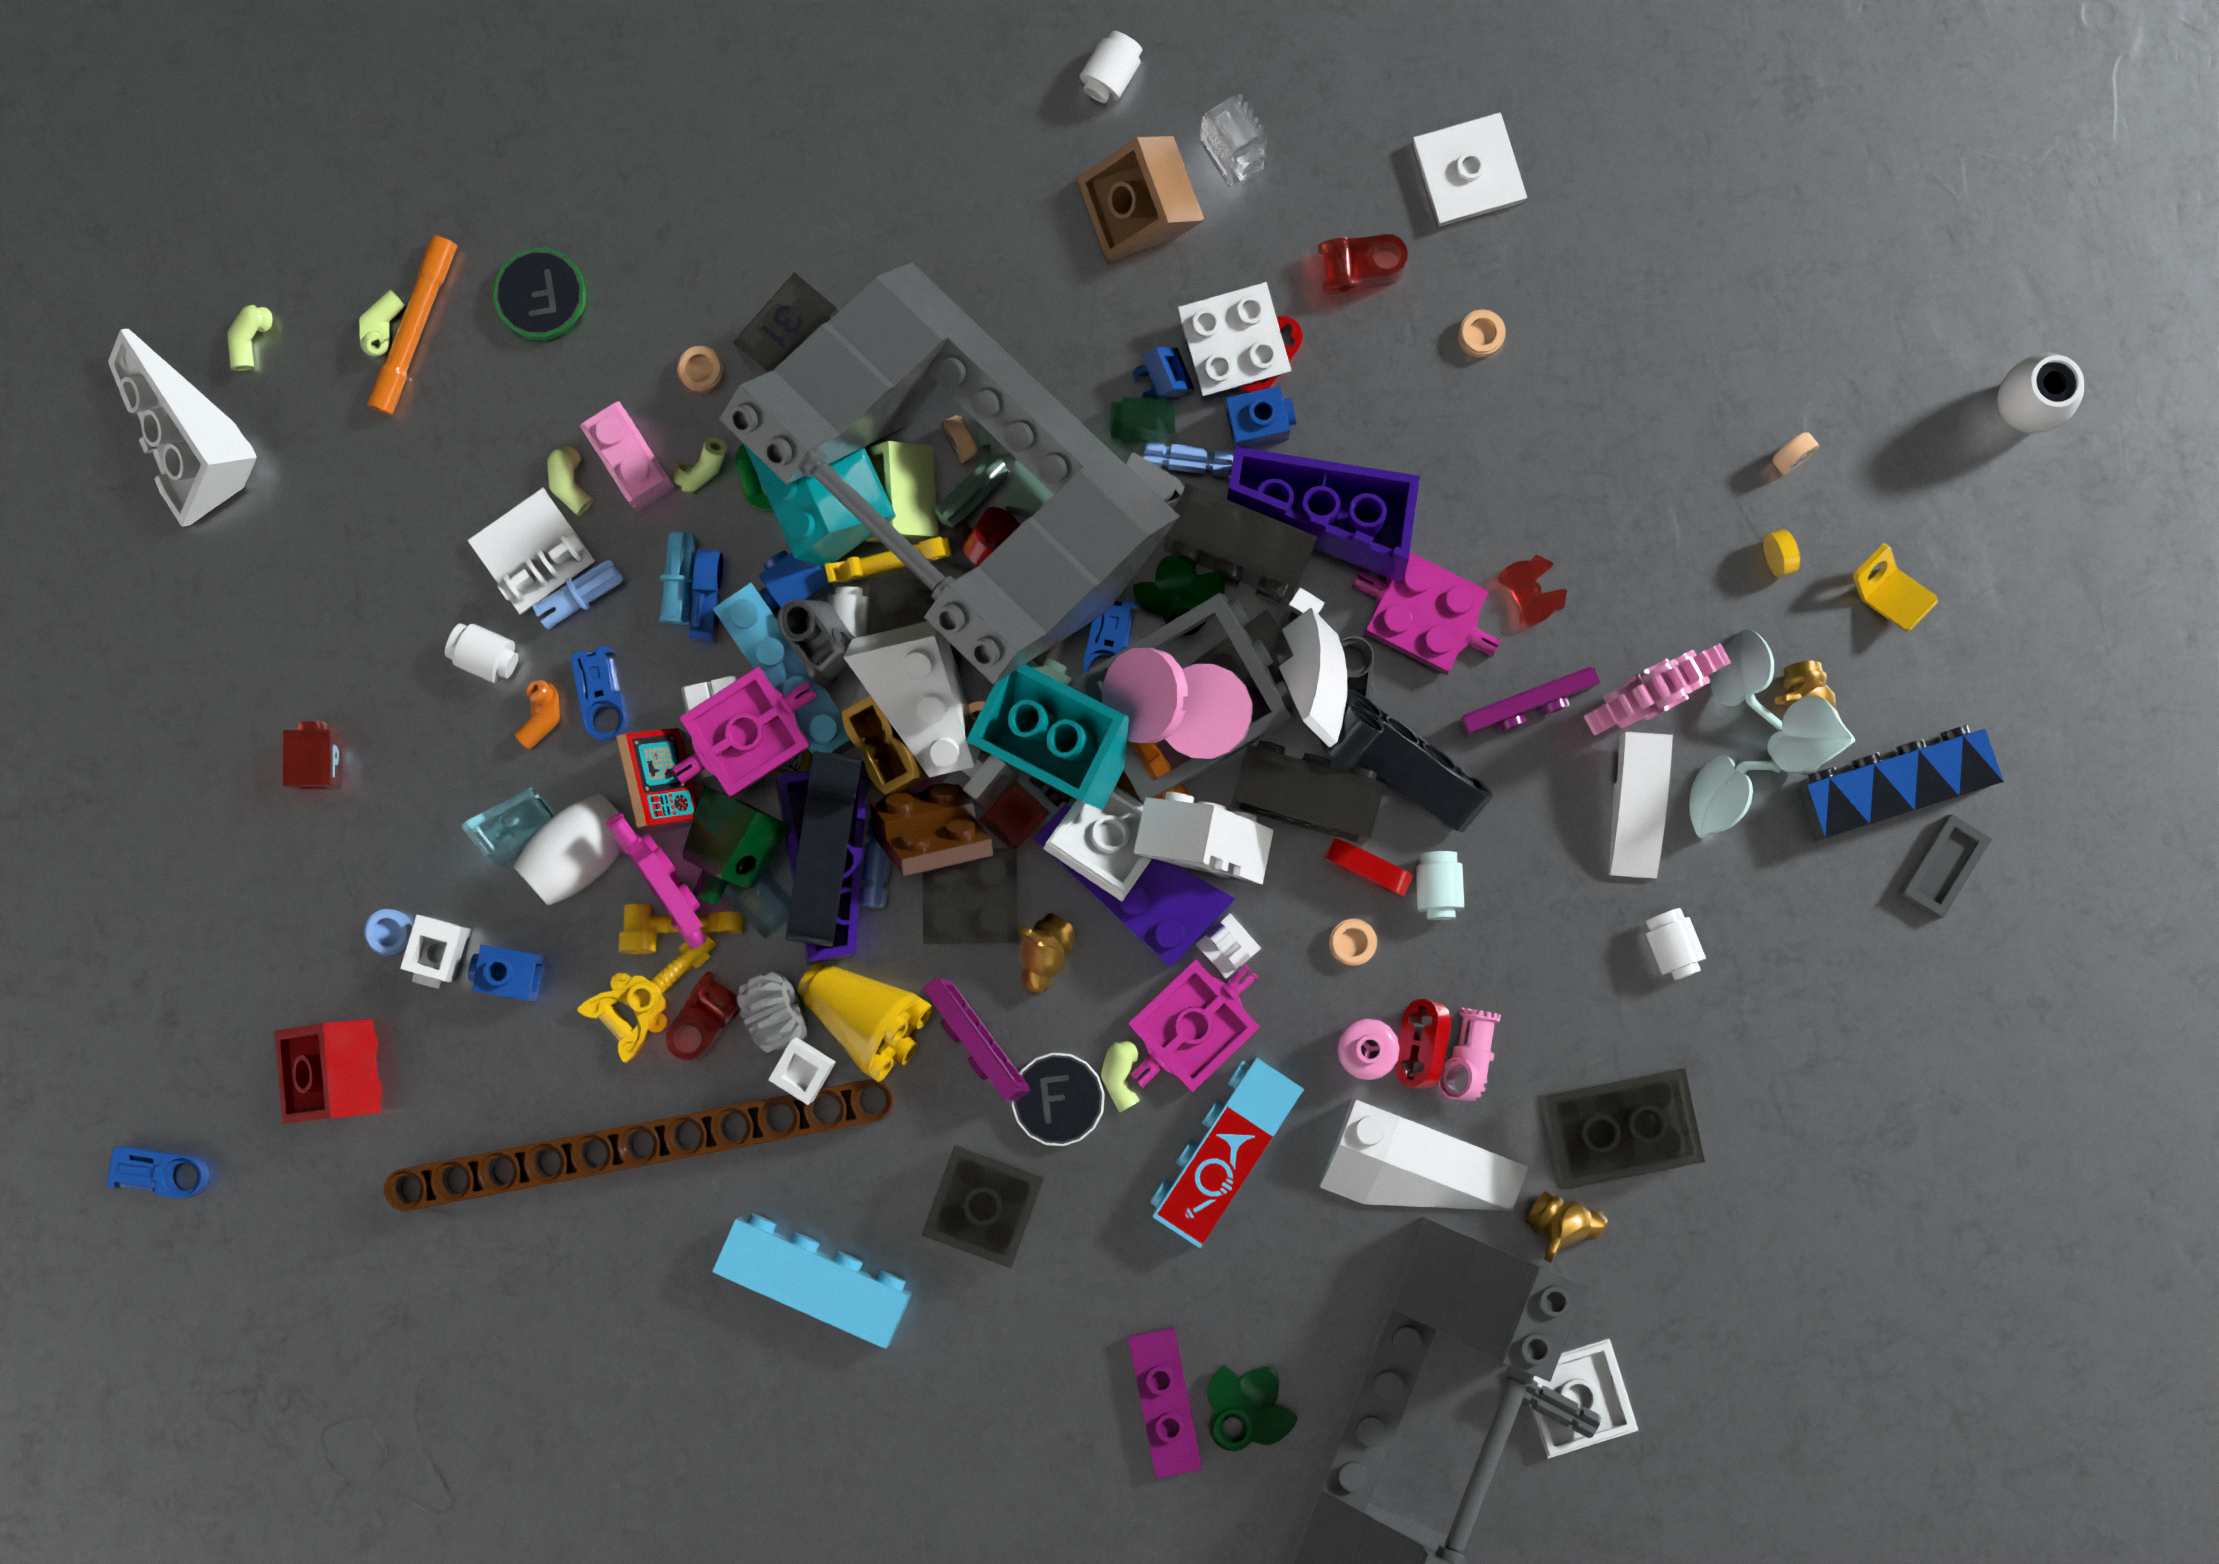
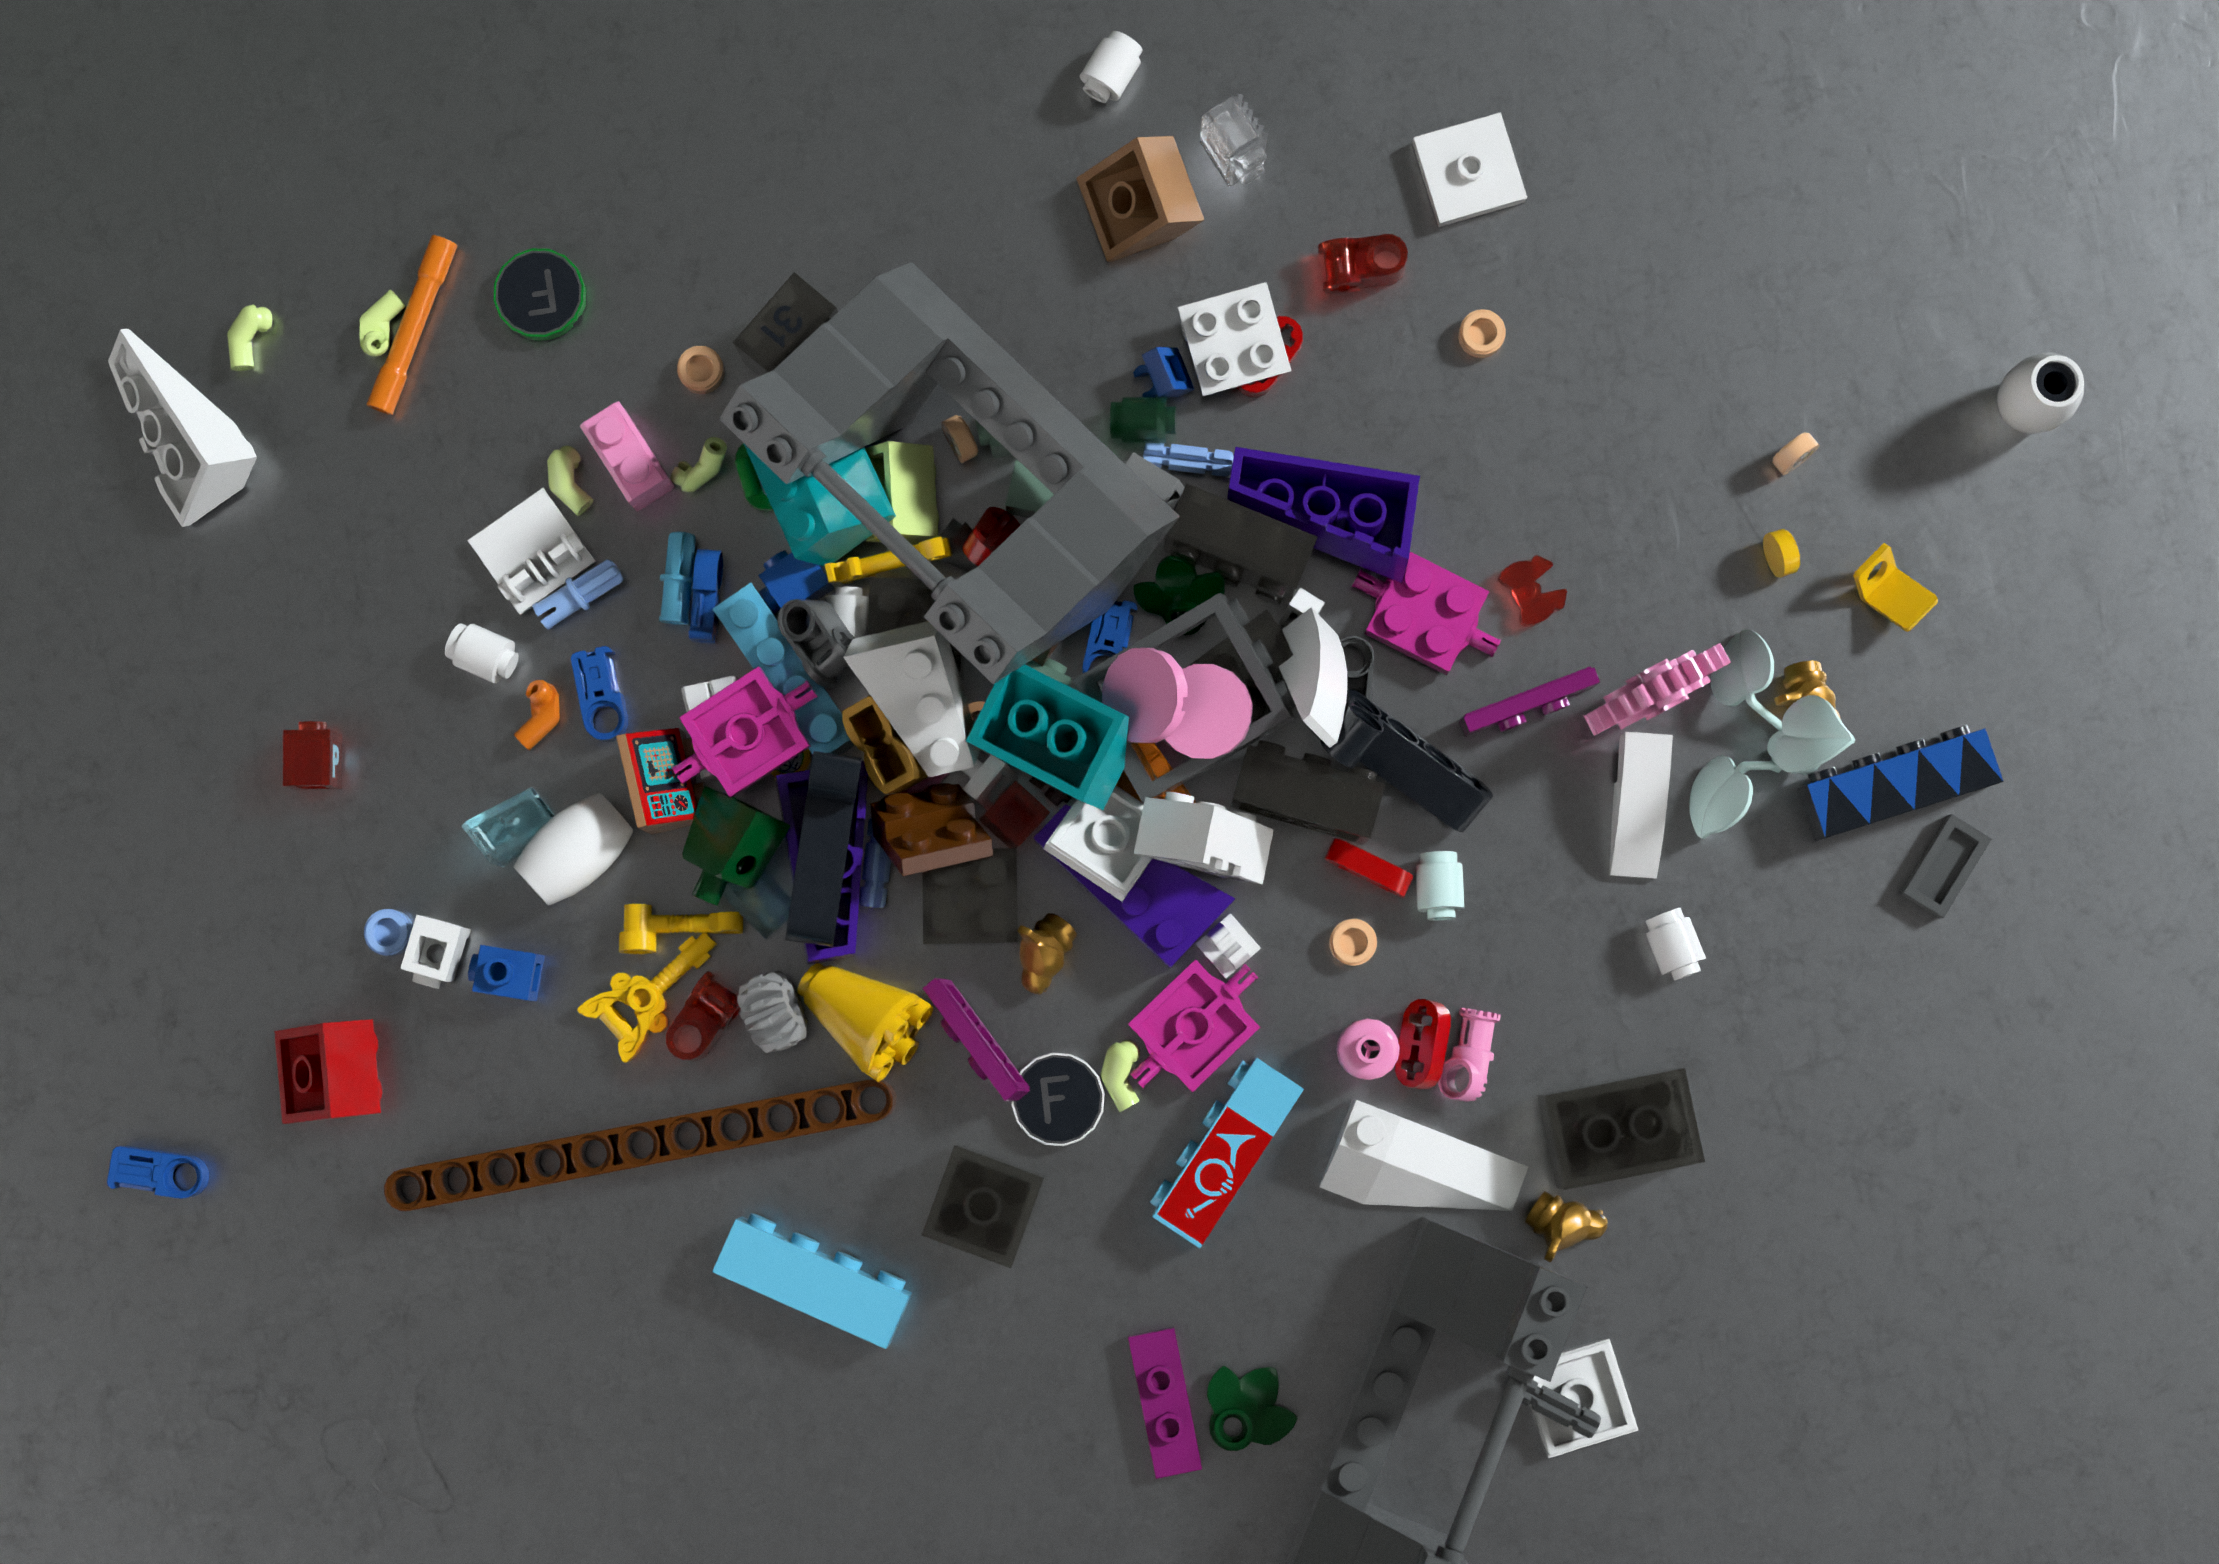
(661, 878): dark pink plate -> none
(802, 1070): white tile -> none
(971, 491): sand green axle -> none
(1259, 417): blue brick -> none

